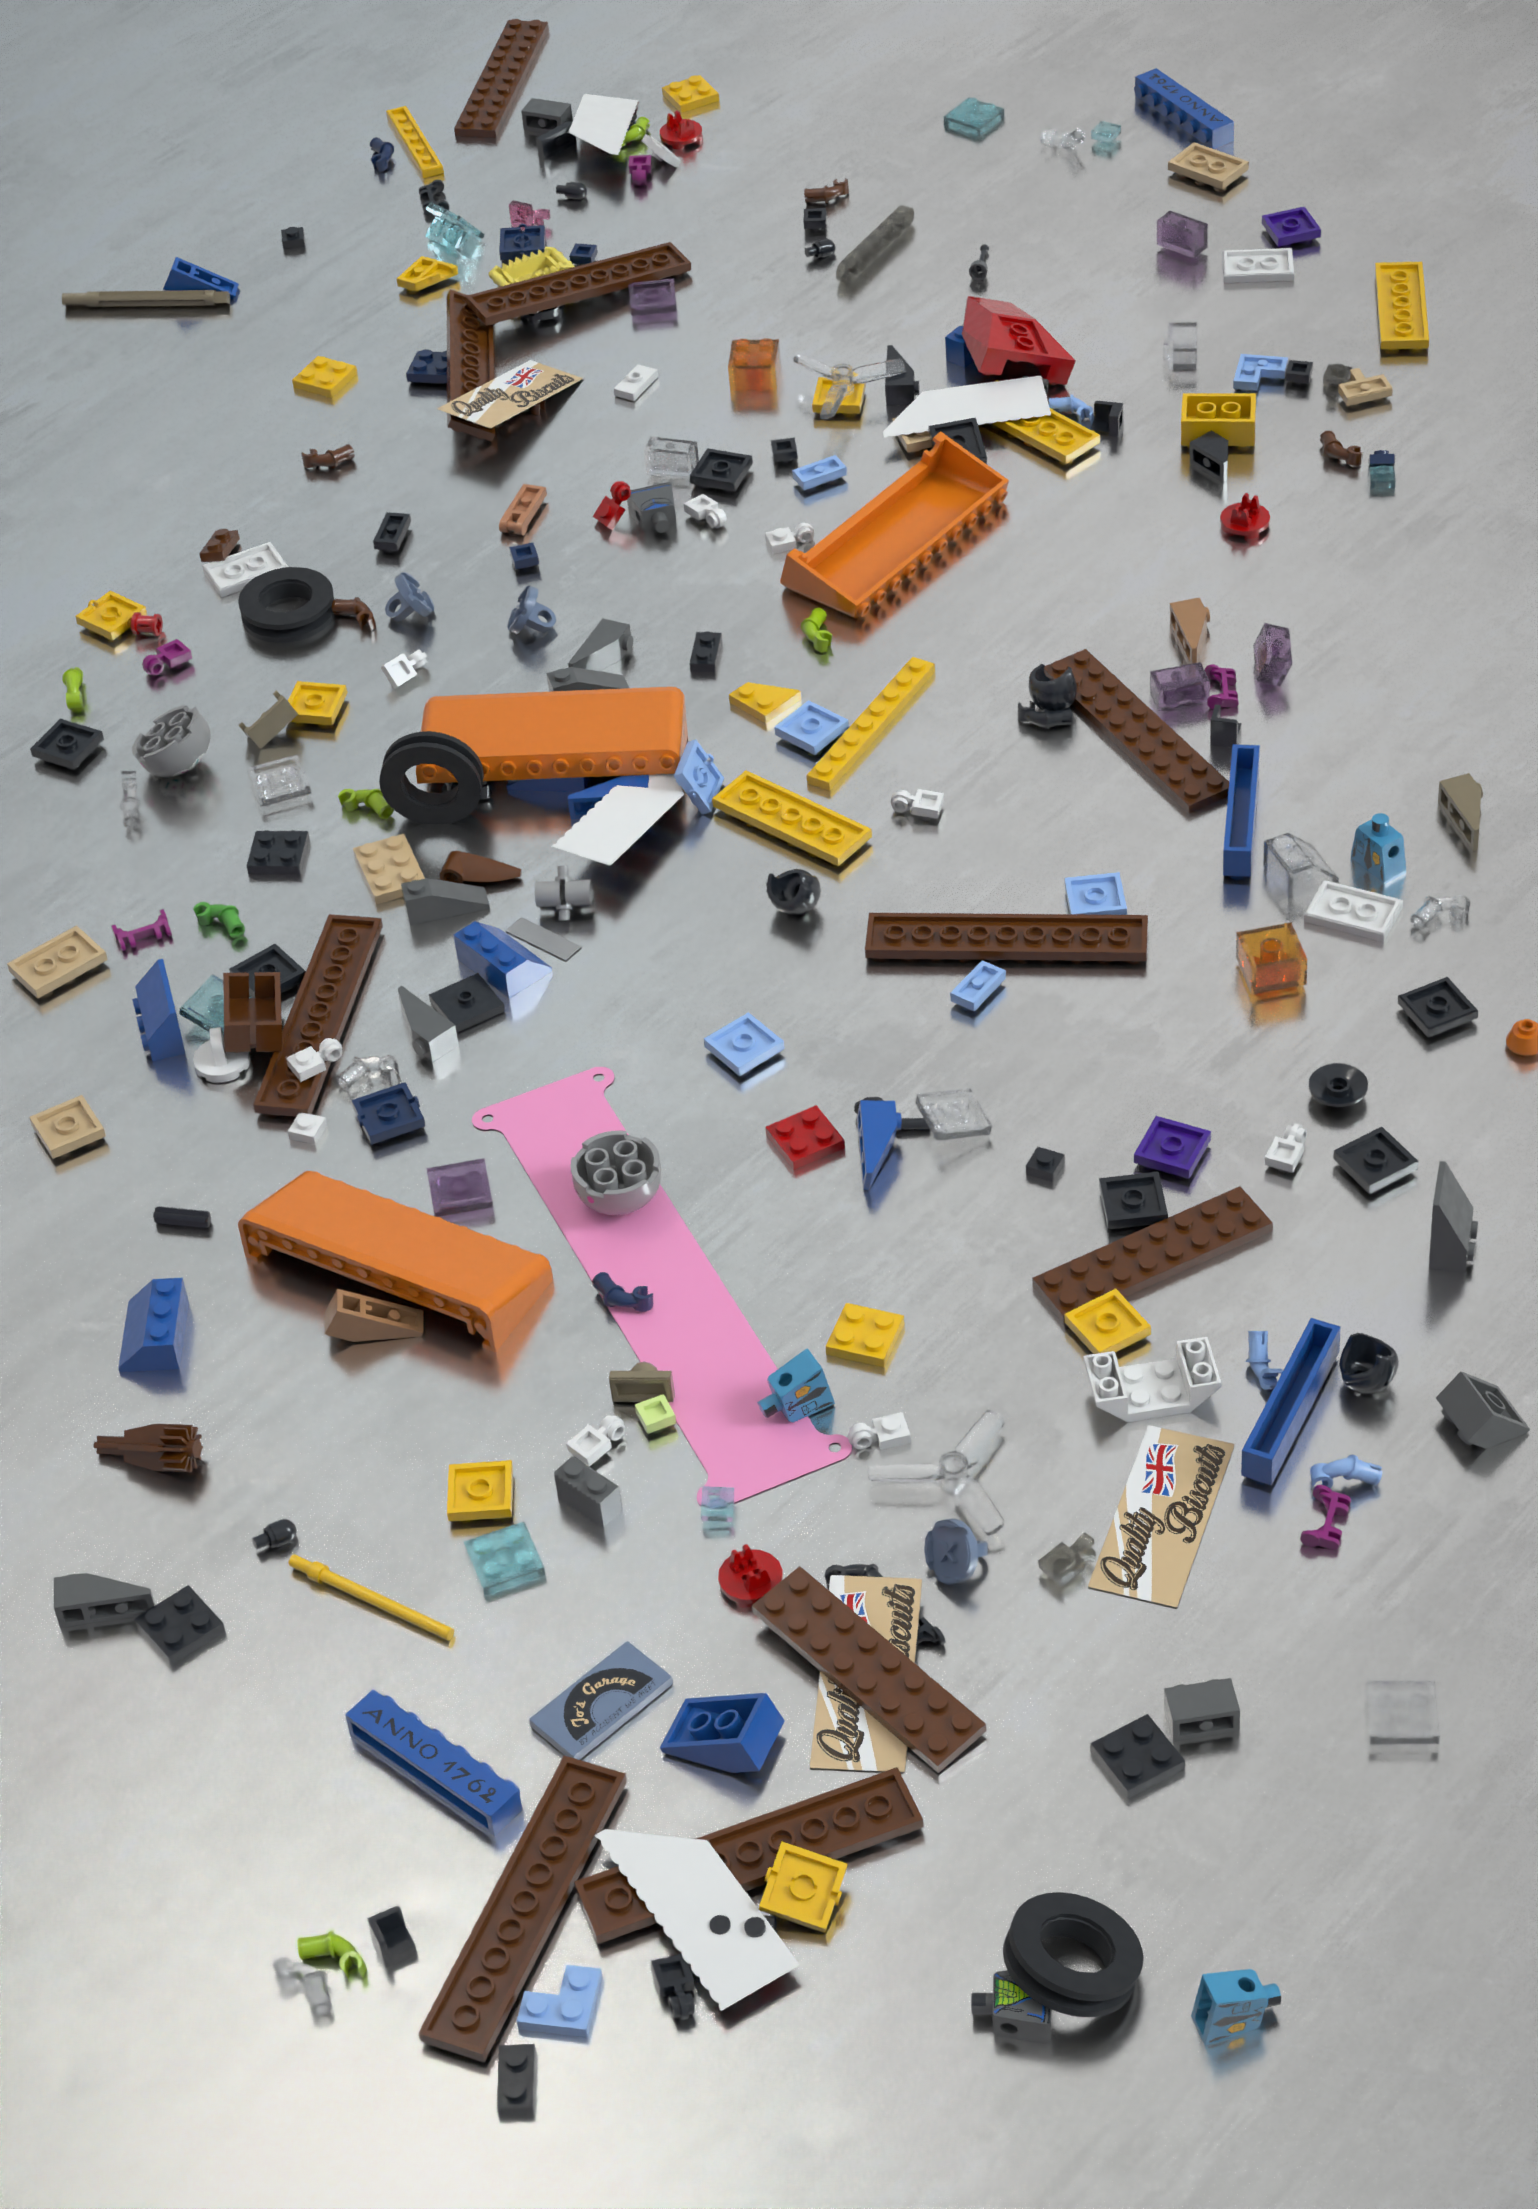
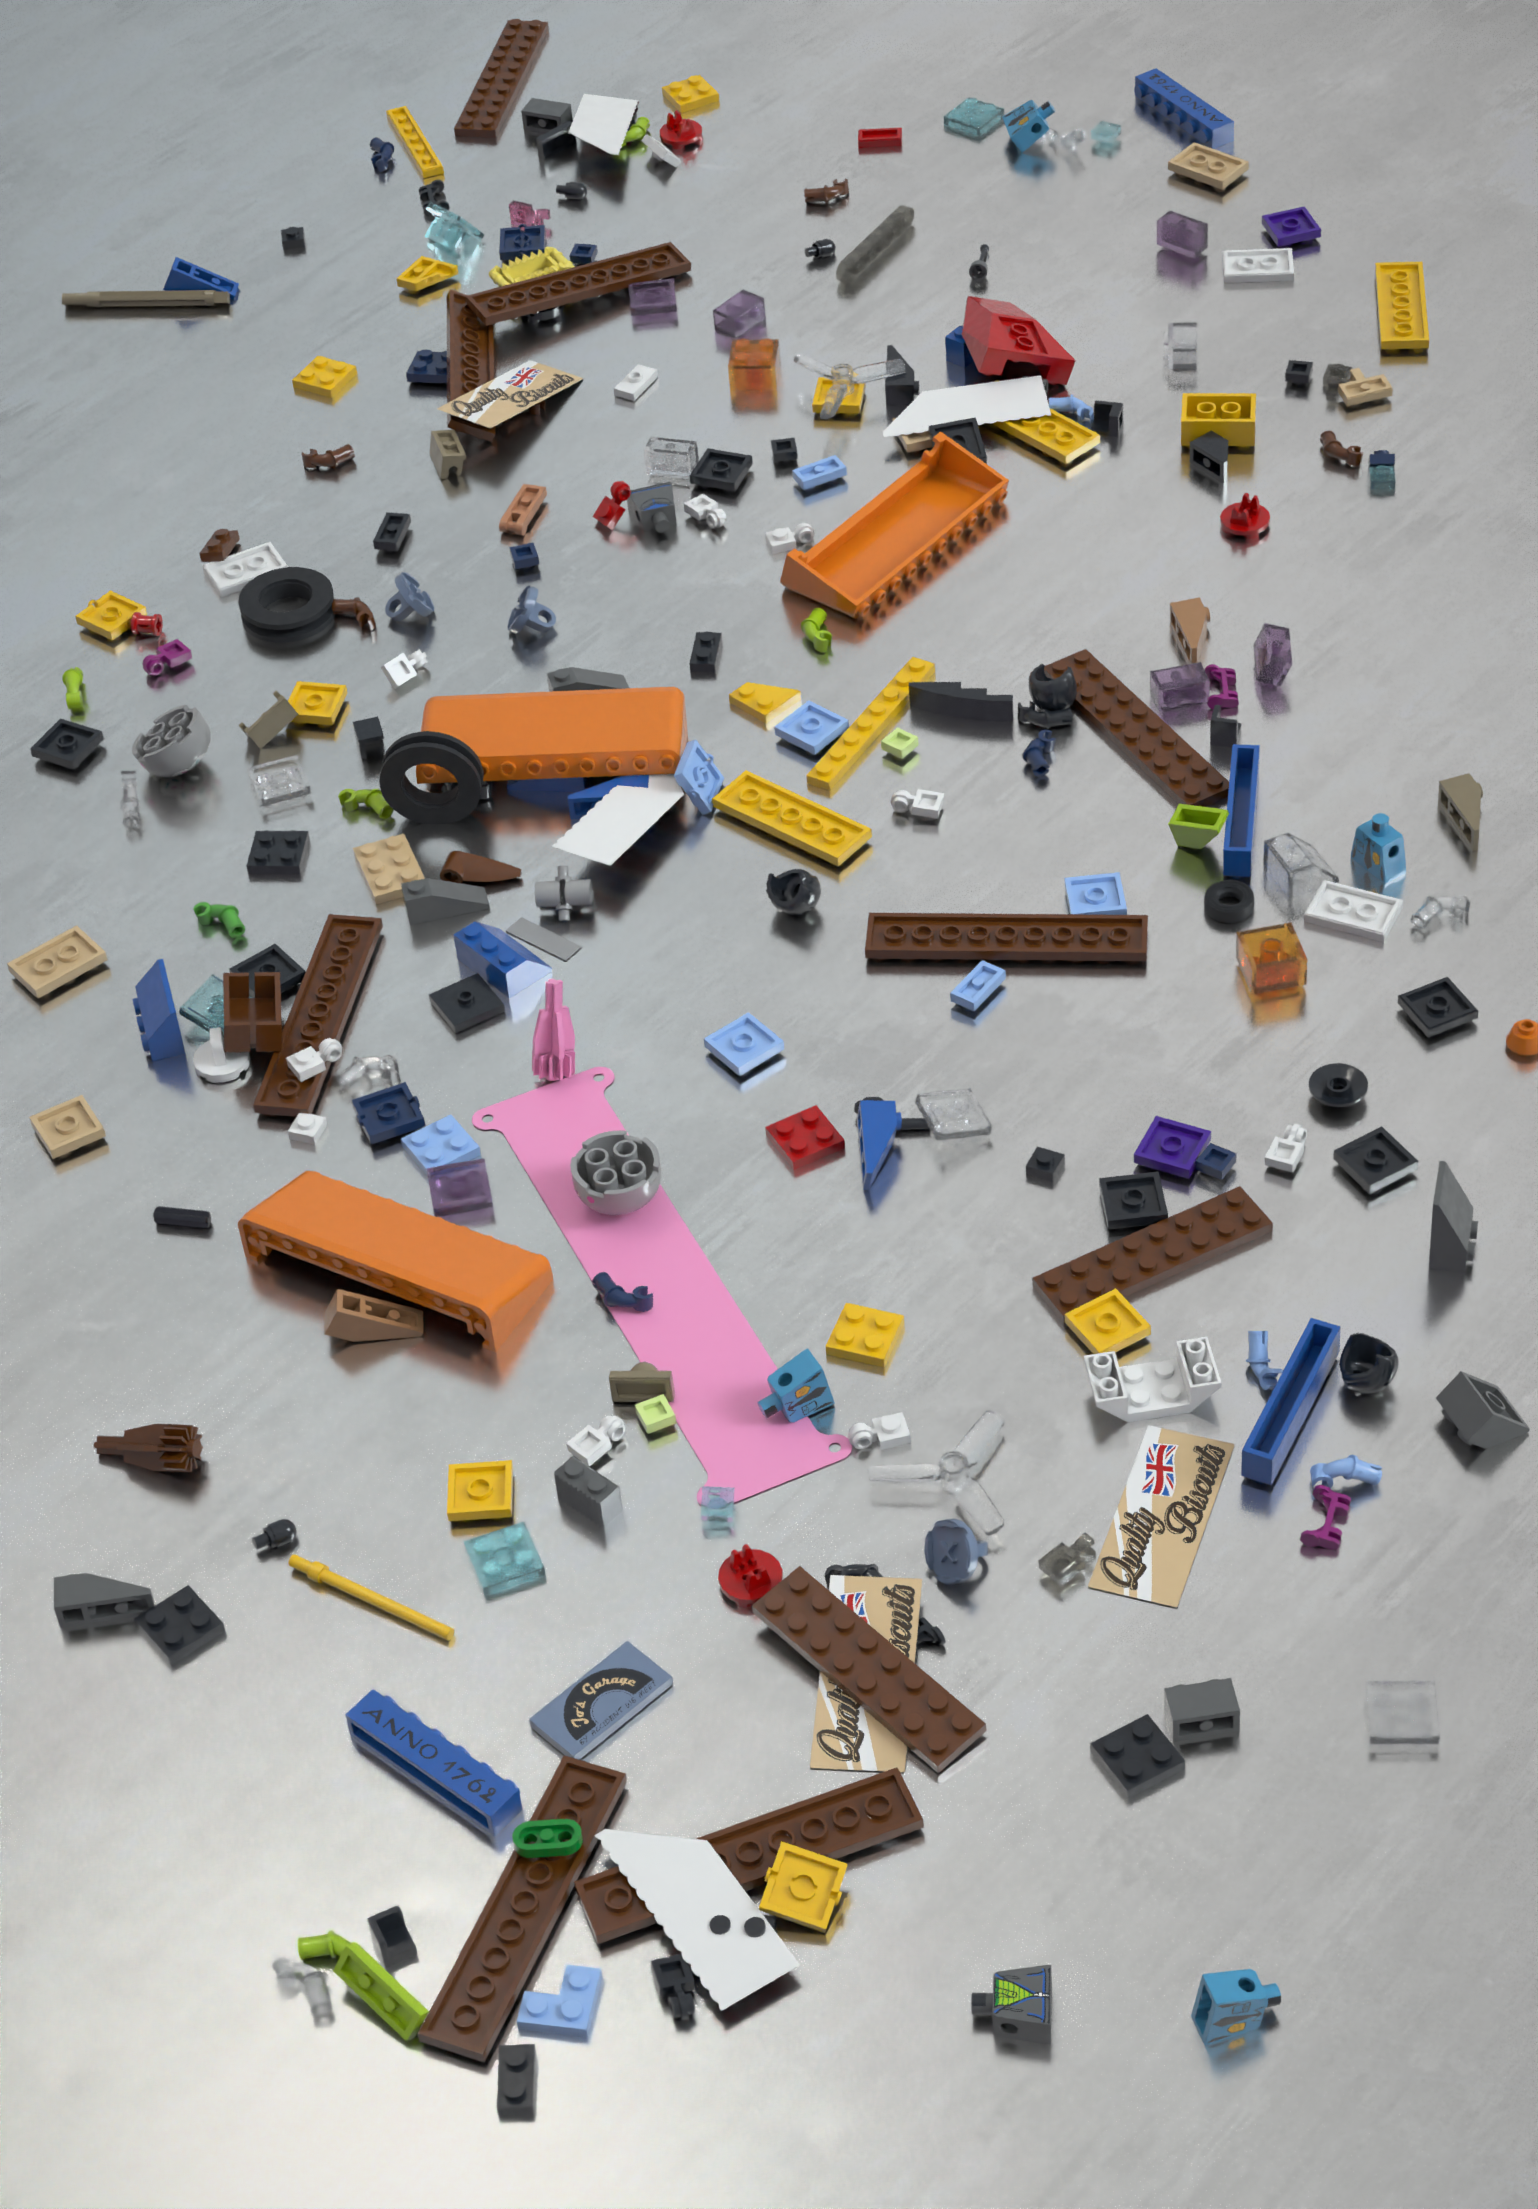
(125, 937): magenta piece -> none
(155, 1327): blue slope -> none
(367, 733): none -> black panel
(380, 1991): none -> lime plate
(429, 1030): dark grey slope -> none
(440, 1144): none -> light blue plate
(446, 452): none -> dark tan hinge
(548, 1838): none -> green plate
(553, 1037): none -> bright pink piece
(604, 646): dark grey slope -> none
(639, 166): magenta plate -> none
(725, 1731): blue slope -> none
(739, 314): none -> clear purple brick
(815, 218): black plate -> none
(879, 137): none -> red tile
(899, 743): none -> yellowish green plate
(959, 702): none -> black slope
(1028, 123): none -> dark azure torso
(1034, 752): none -> dark blue piece
(1061, 1987): black tyre -> none
(1196, 825): none -> lime slope
(1216, 1161): none -> dark blue plate
(1229, 913): none -> black tyre
(1253, 367): light blue plate -> none

